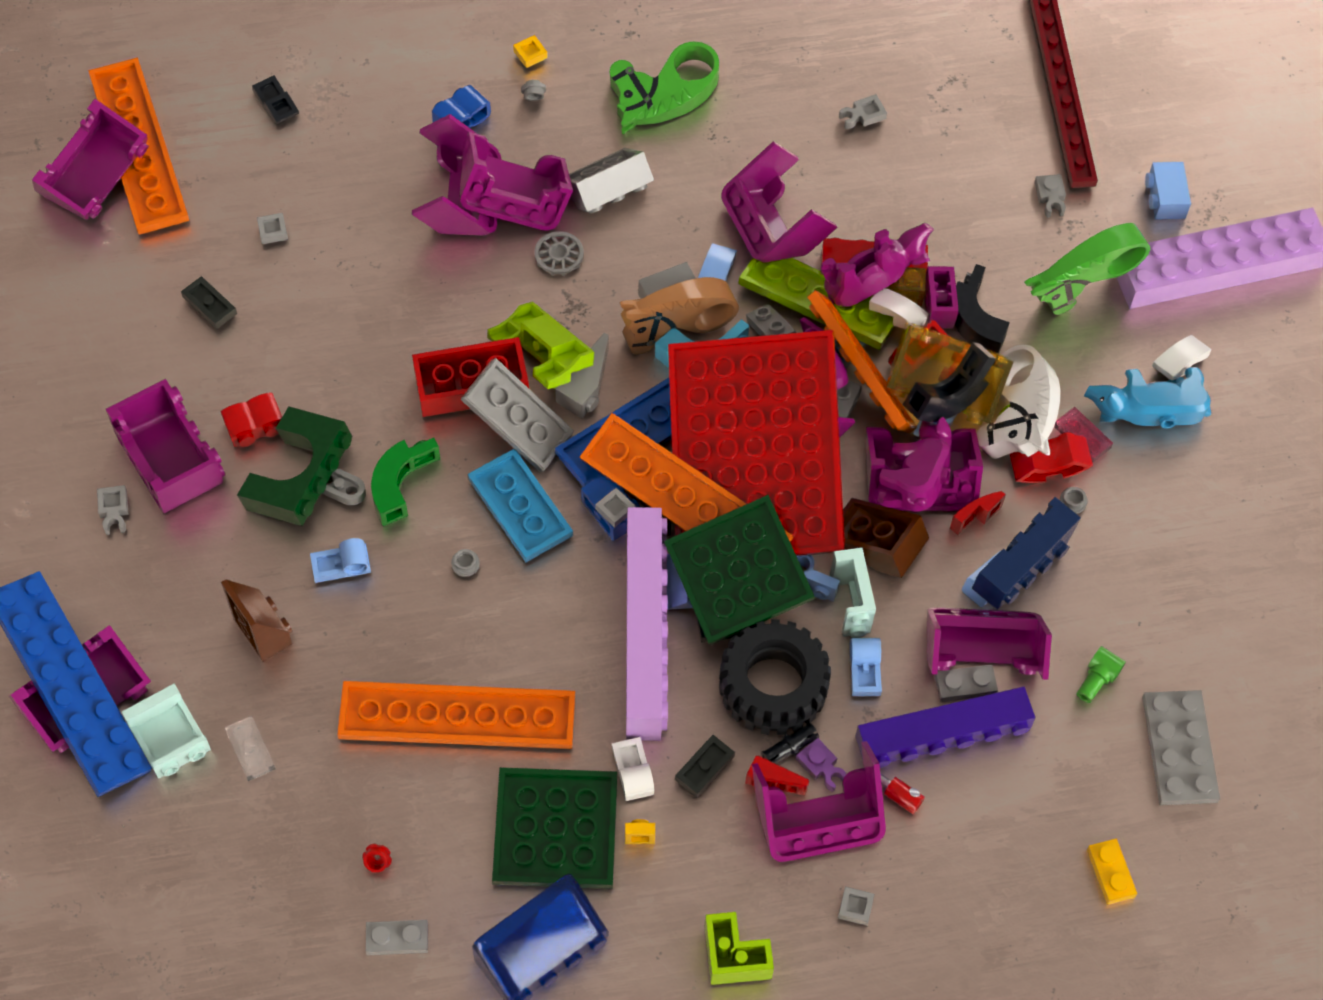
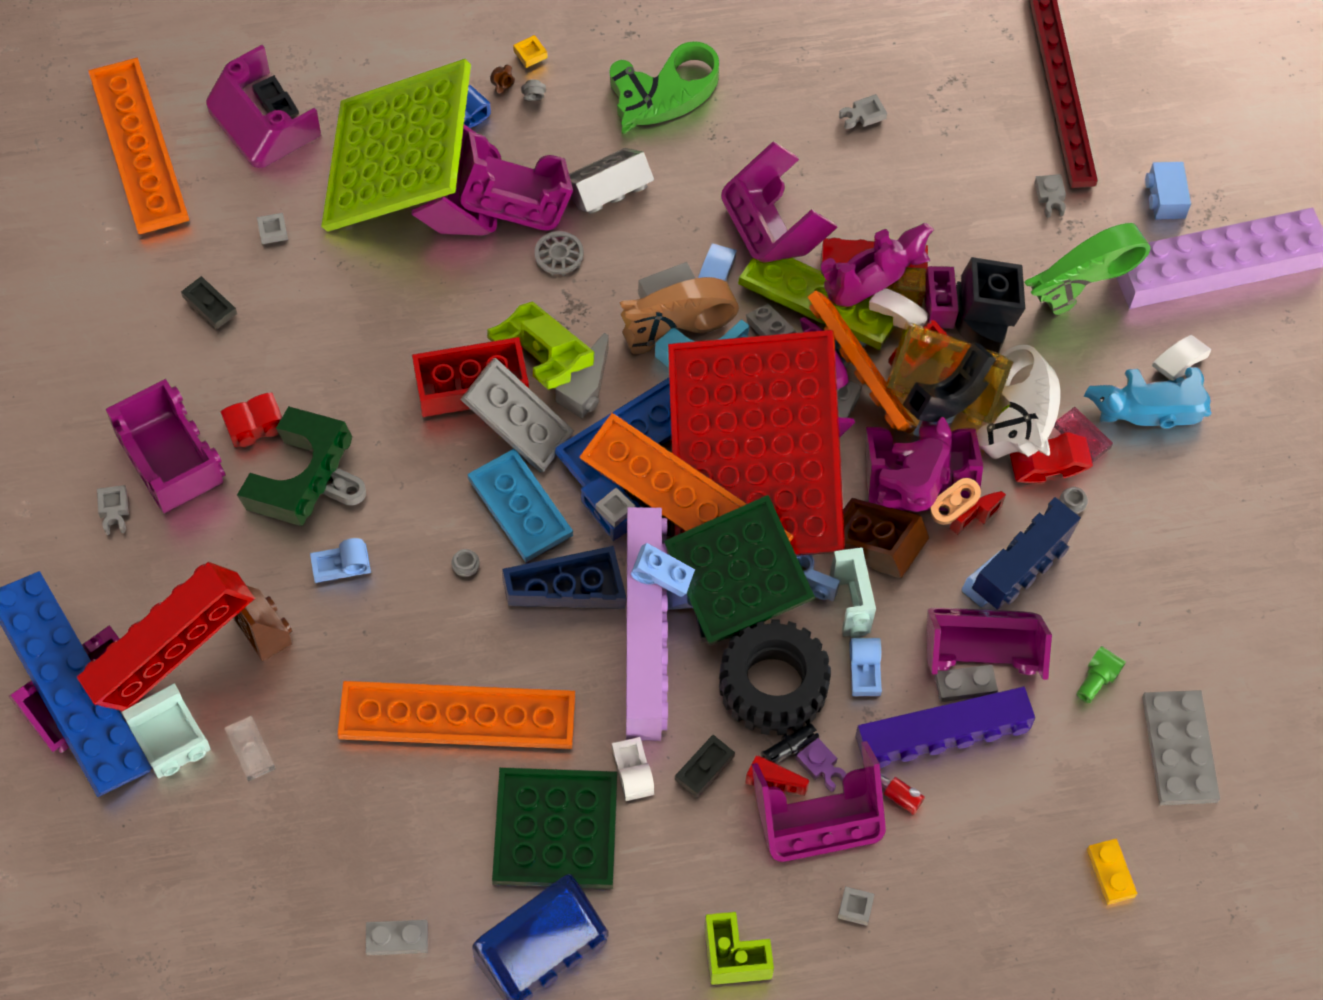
(91, 162): magenta windscreen -> none
(165, 637): none -> red brick
(257, 136): none -> magenta windscreen
(373, 863): red plate -> none
(390, 472): green arch -> none
(397, 146): none -> lime plate
(502, 78): none -> reddish brown plate
(569, 581): none -> dark blue wedge
(640, 832): yellow plate -> none
(660, 568): none -> light blue plate
(954, 501): none -> light nougat plate
(993, 291): none -> black brick

